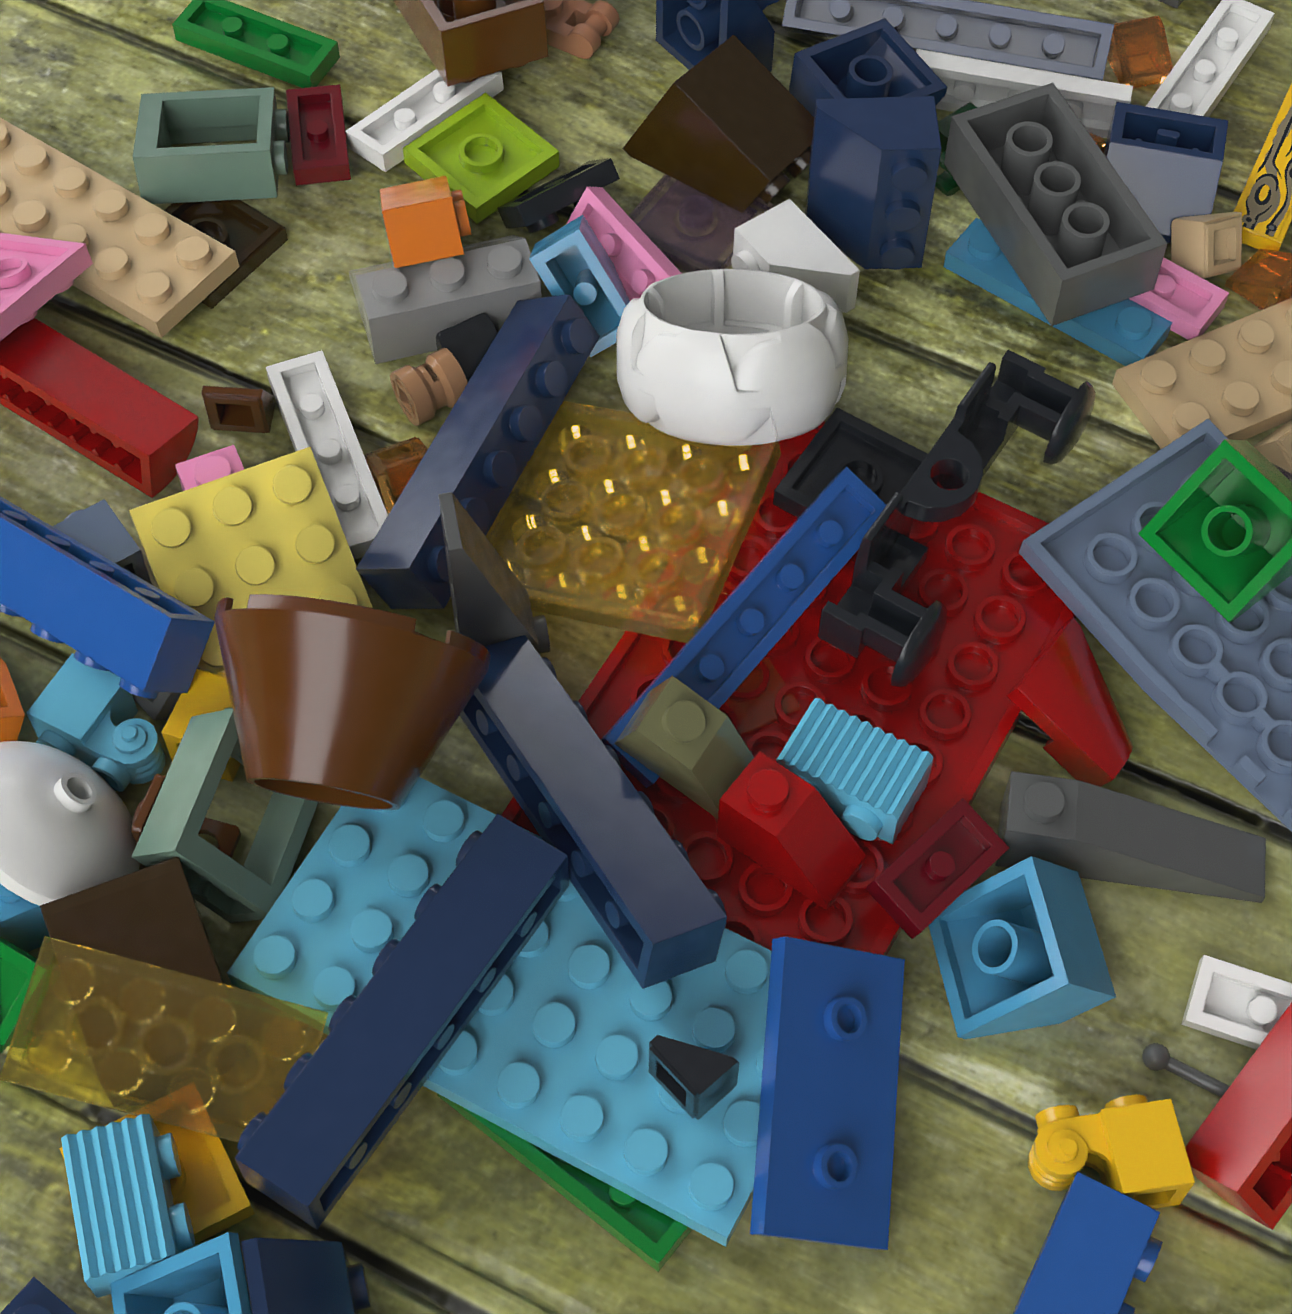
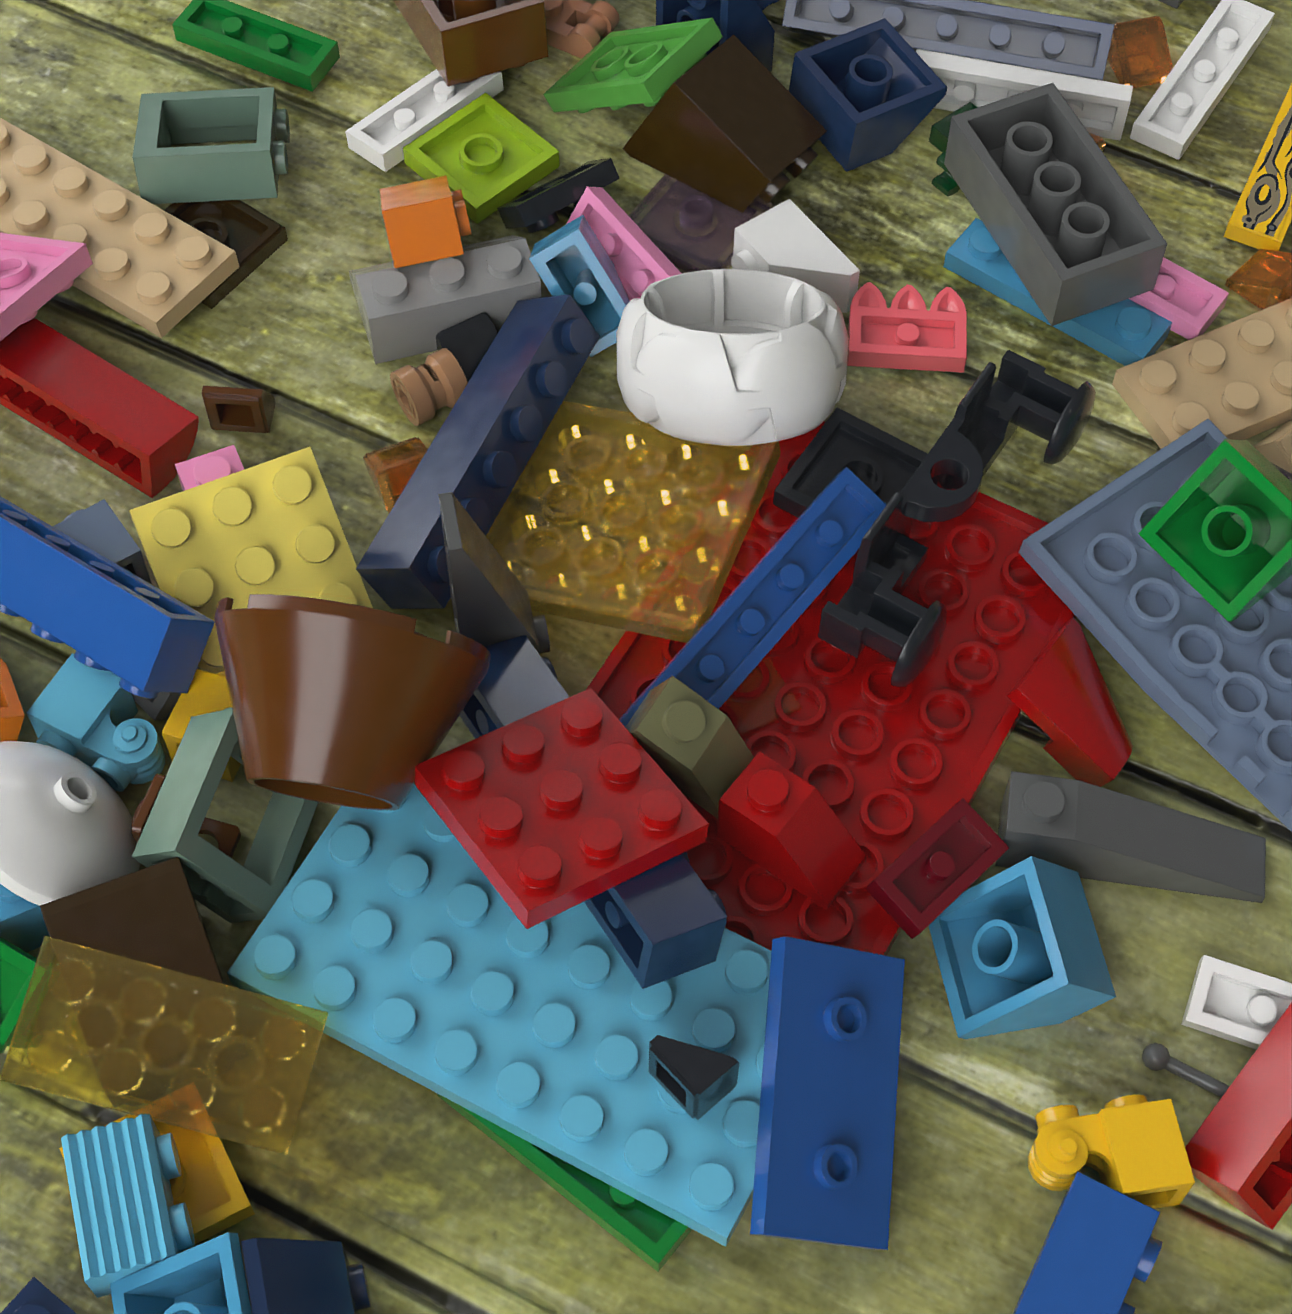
(318, 135): dark red plate -> none
(320, 421): white plate -> none
(402, 1021): dark blue brick -> none
(559, 806): none -> red plate
(633, 66): none -> bright green plate
(858, 770): medium azure brick -> none
(874, 177): dark blue slope -> none
(907, 332): none -> coral plate
(1167, 160): slope -> none
(1207, 243): tan slope -> none

